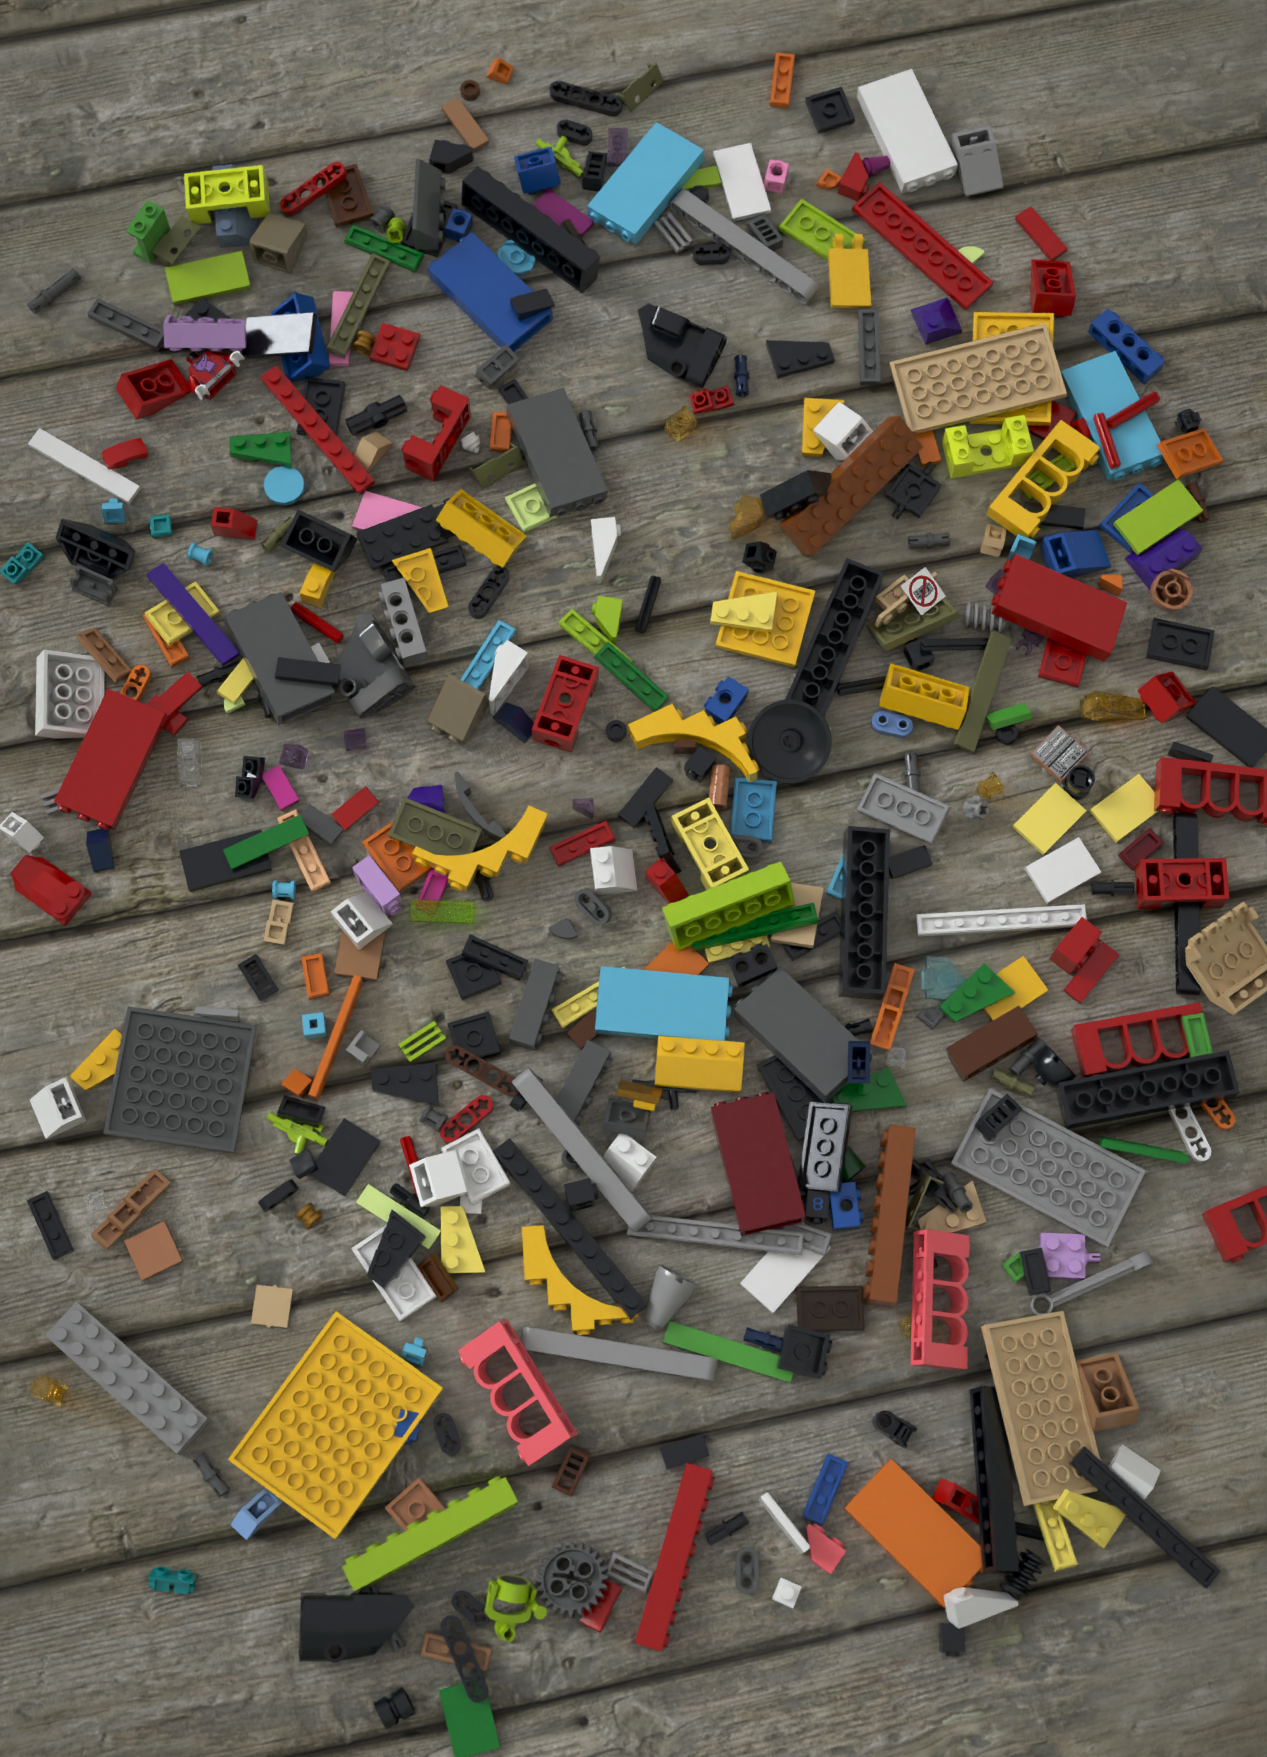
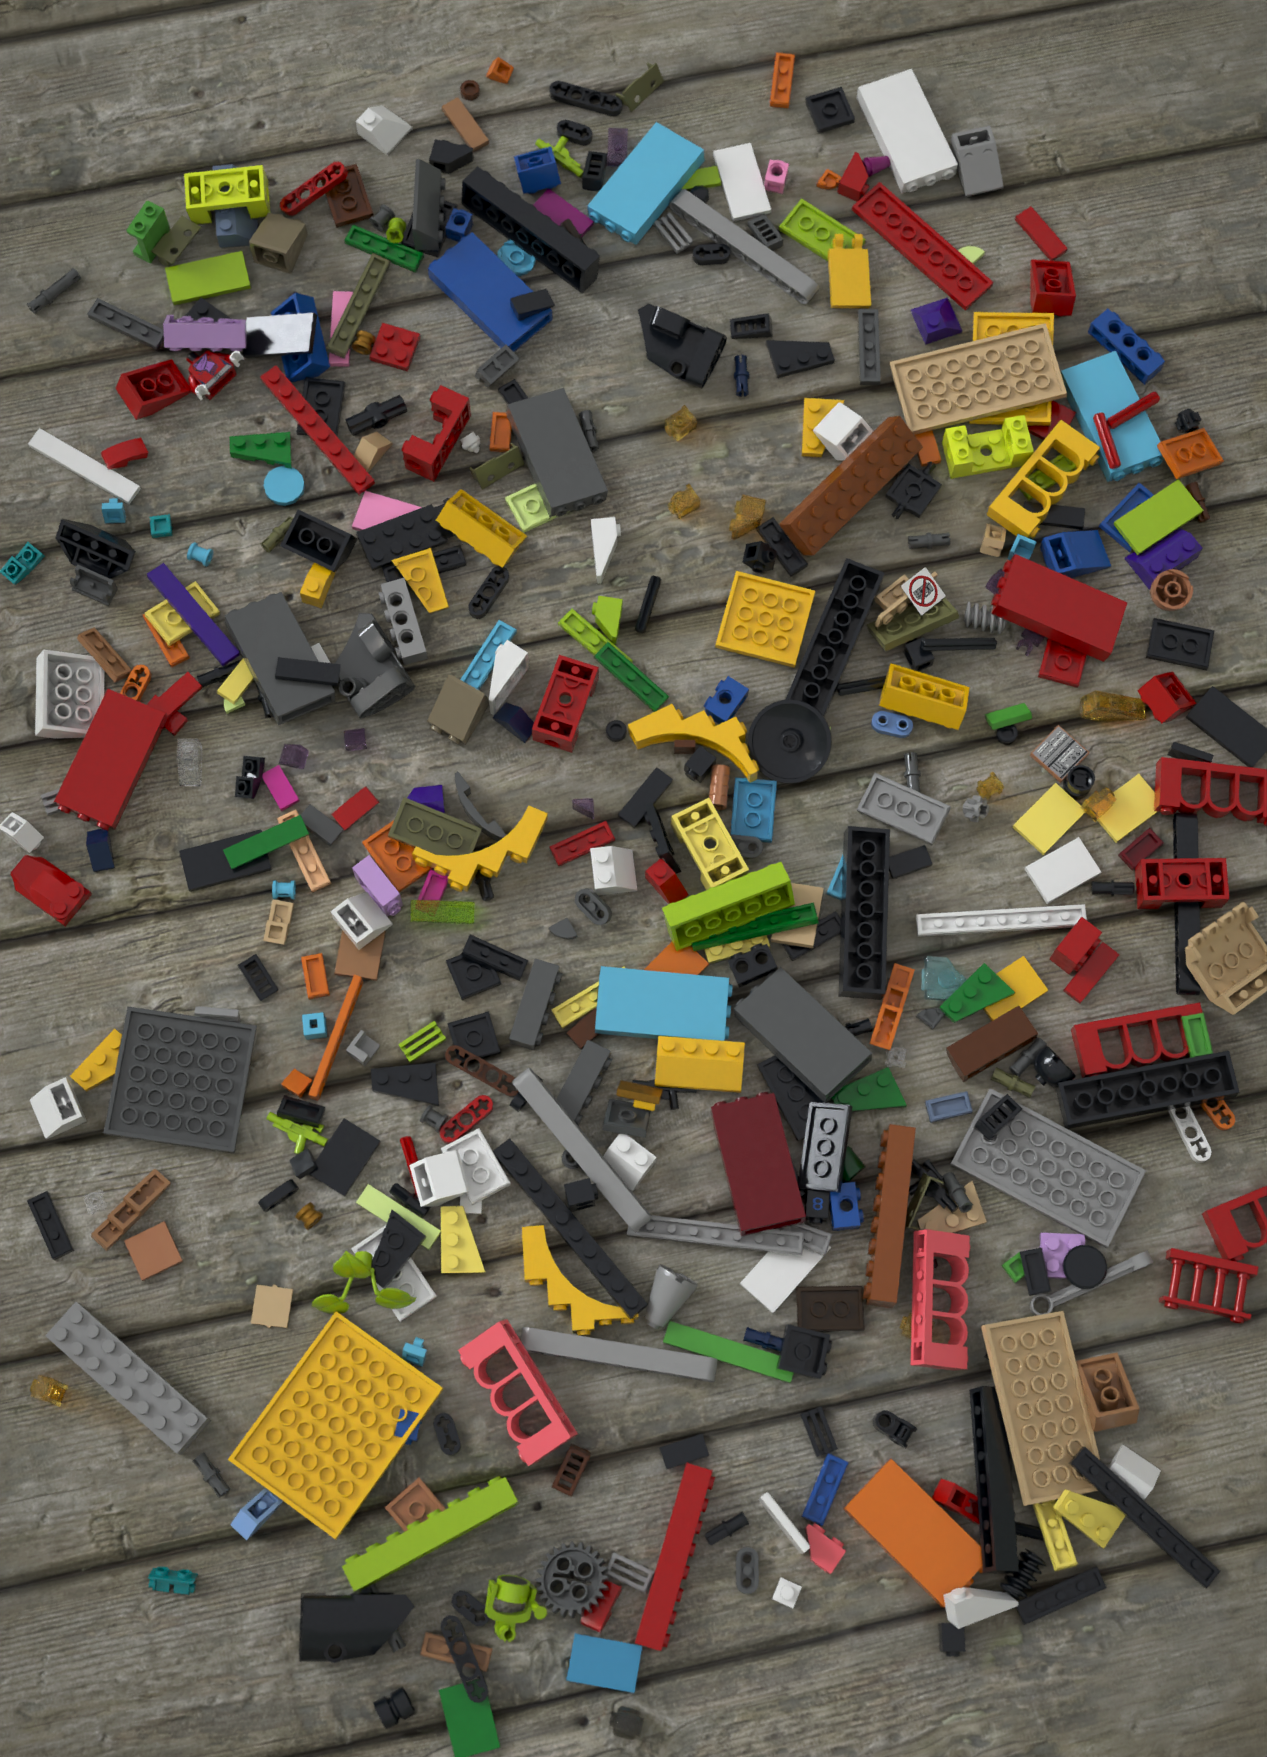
(233, 524): red slope -> none
(317, 622): red axle -> none
(360, 1267): none -> lime plant
(382, 128): none -> white slope
(438, 1277): reddish brown tile -> none
(604, 1663): none -> dark azure tile
(626, 1723): none -> clear smoke head
(684, 502): none -> clear yellow brick
(710, 401): red slope -> none
(746, 612): light yellow wing -> none
(751, 320): none -> black slope
(786, 551): none -> black tile
(795, 493): black slope -> none
(819, 1410): none -> black tile
(858, 1061): dark blue slope -> none
(948, 1107): none -> sand blue tile
(982, 691): olive tile -> none
(1060, 1595): none -> black tile
(1081, 426): red tile -> none
(1085, 1266): none -> black piece
(1098, 803): none -> clear yellow brick
(1111, 583): orange slope -> none
(1143, 1149): green tile -> none
(1222, 1268): none -> red fence

